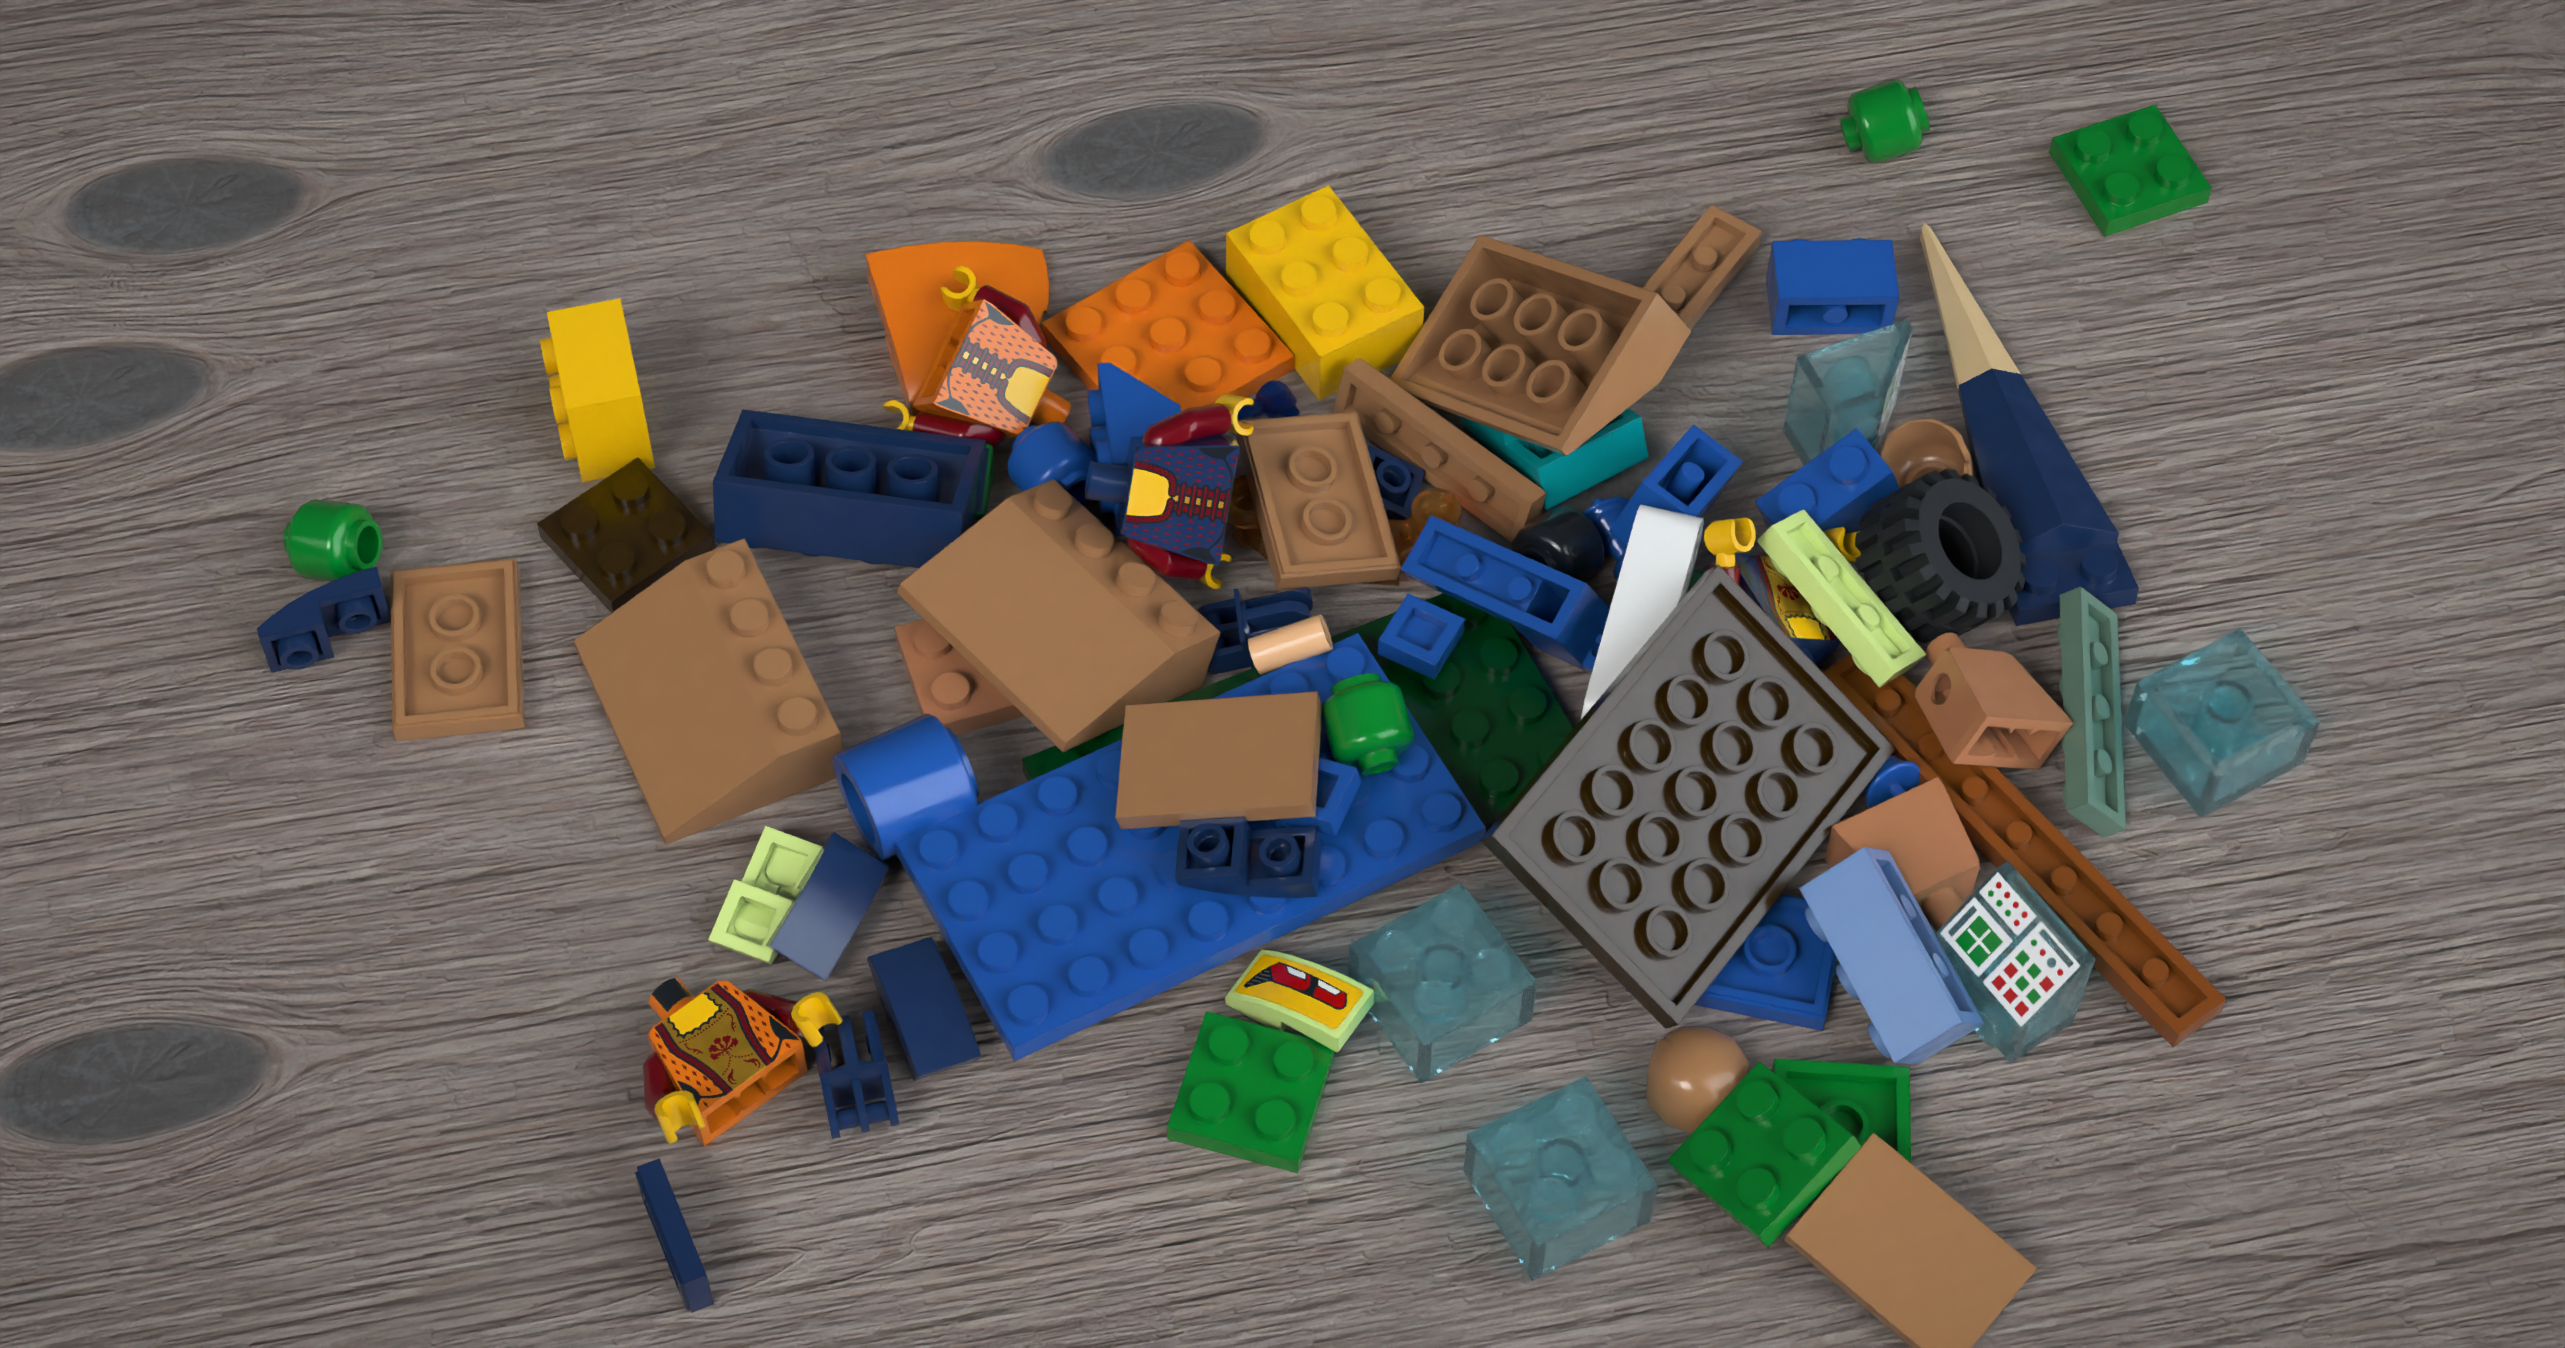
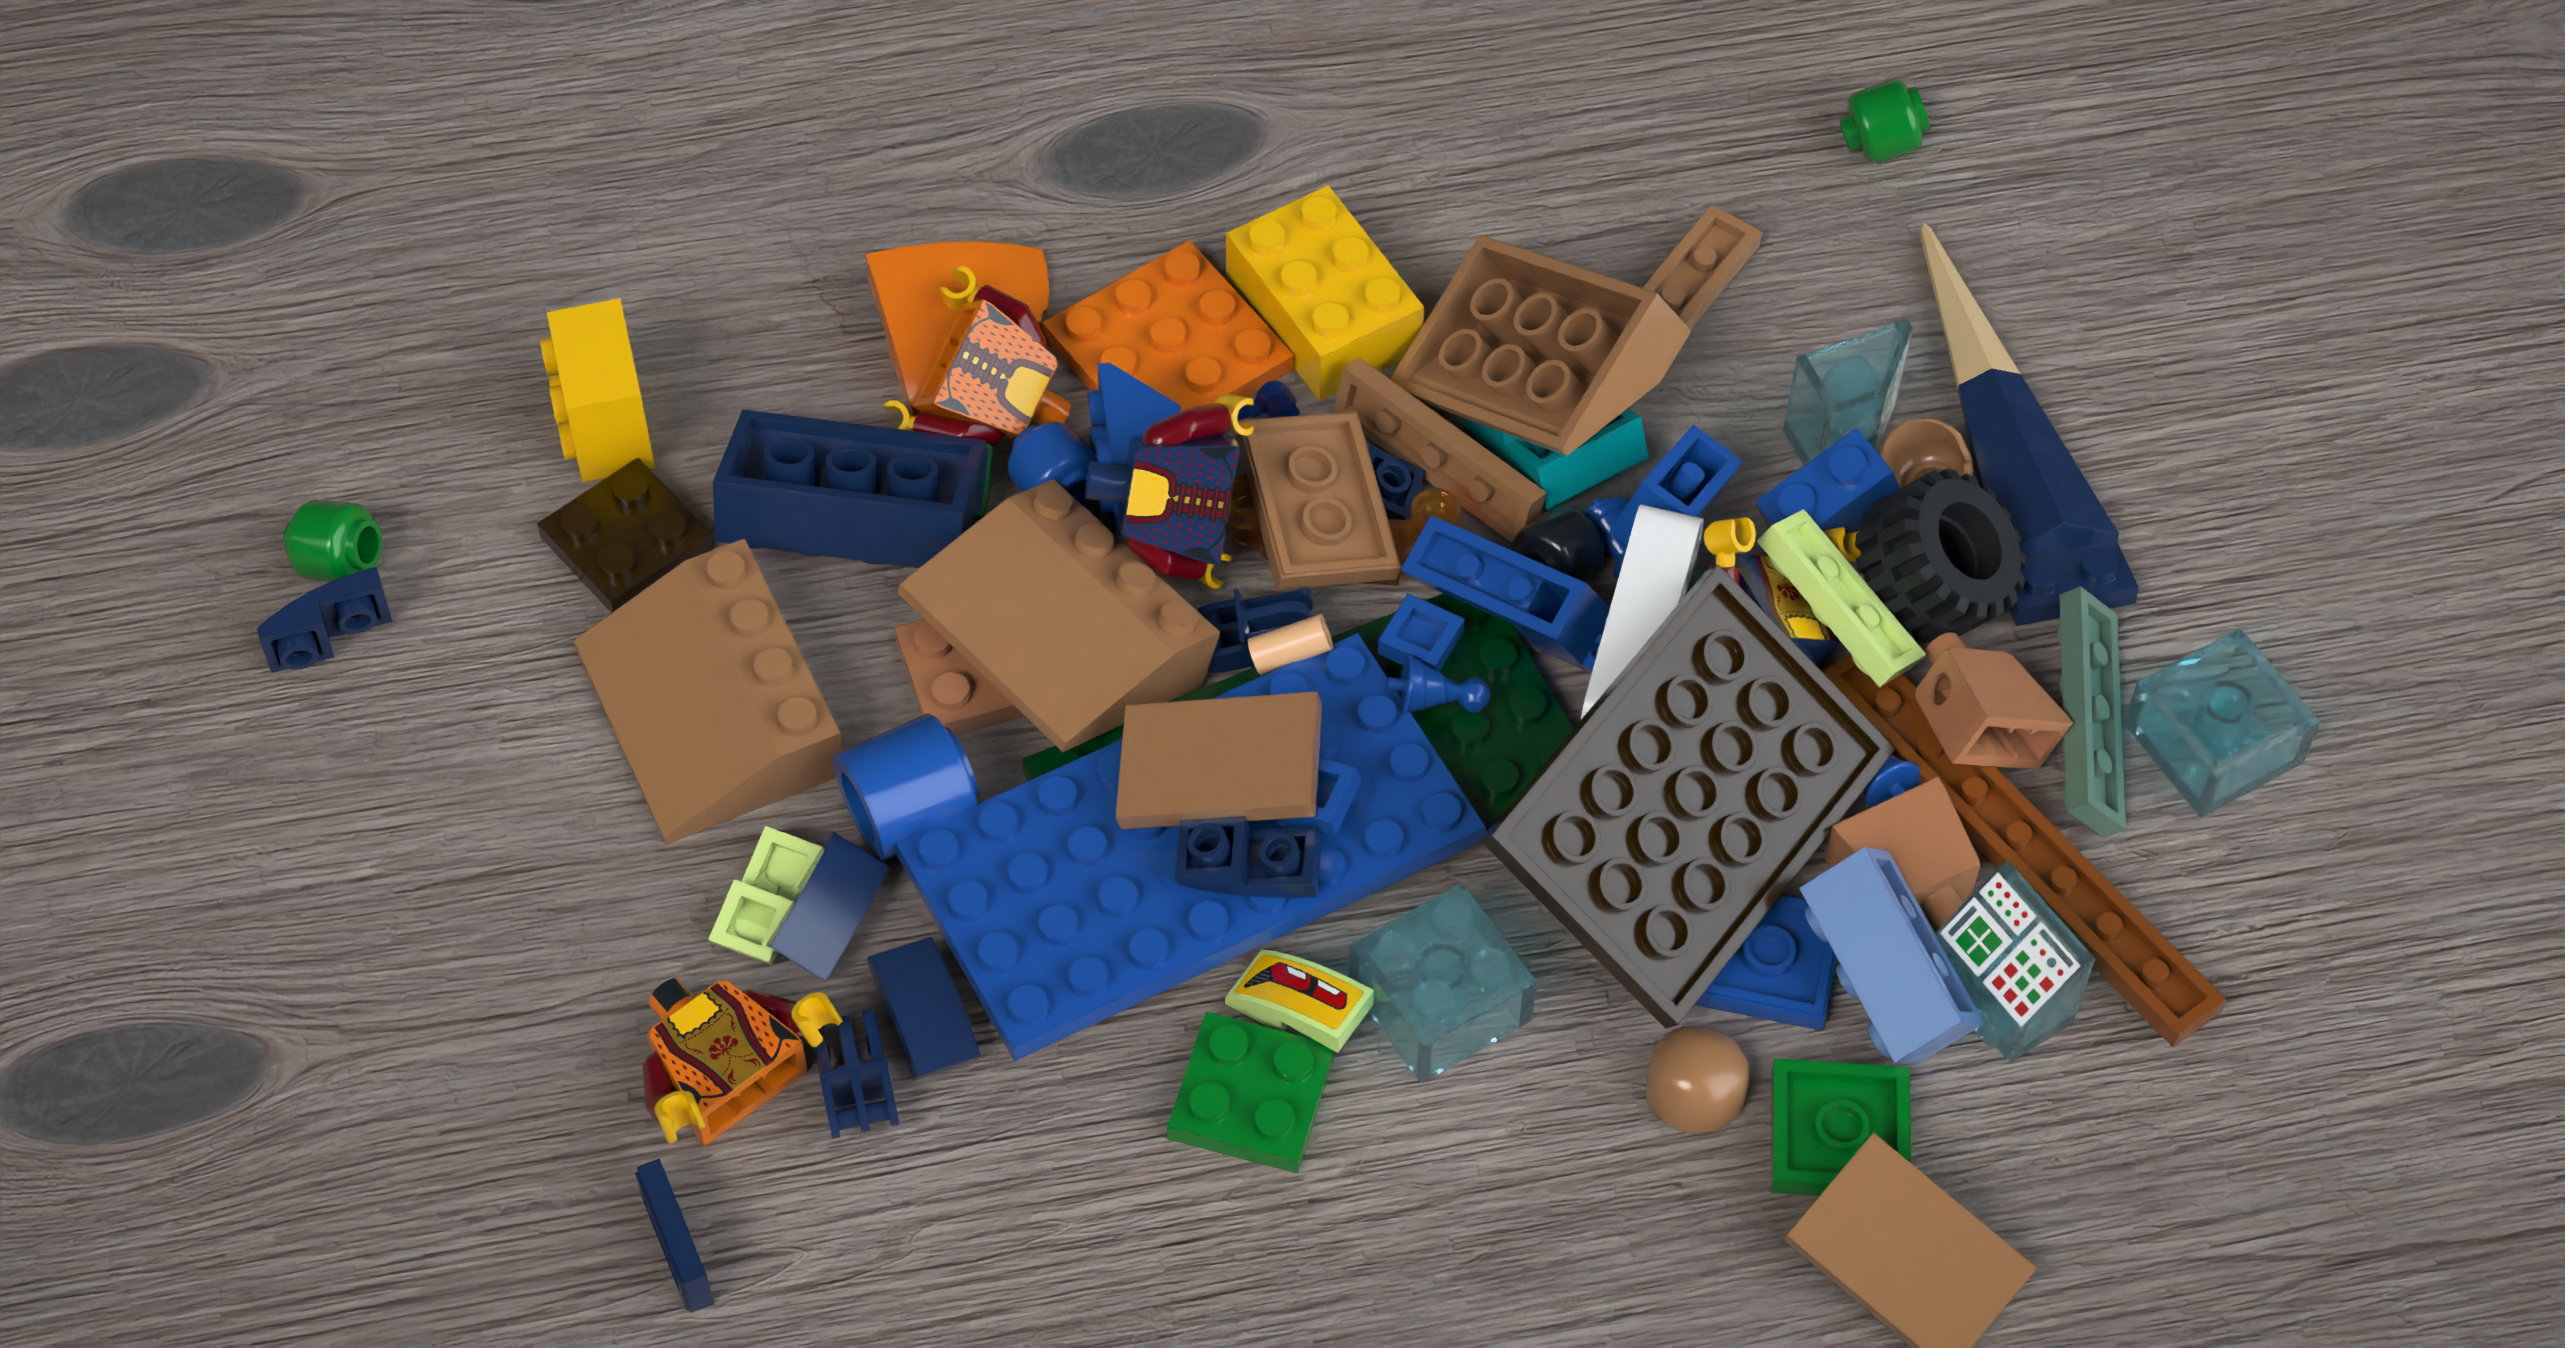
(456, 650): medium nougat tile -> none
(1367, 723): green head -> none
(1425, 688): none -> blue piece
(1559, 1177): clear light blue brick -> none
(1764, 1154): green plate -> none
(1831, 286): blue brick -> none
(2130, 170): green plate -> none

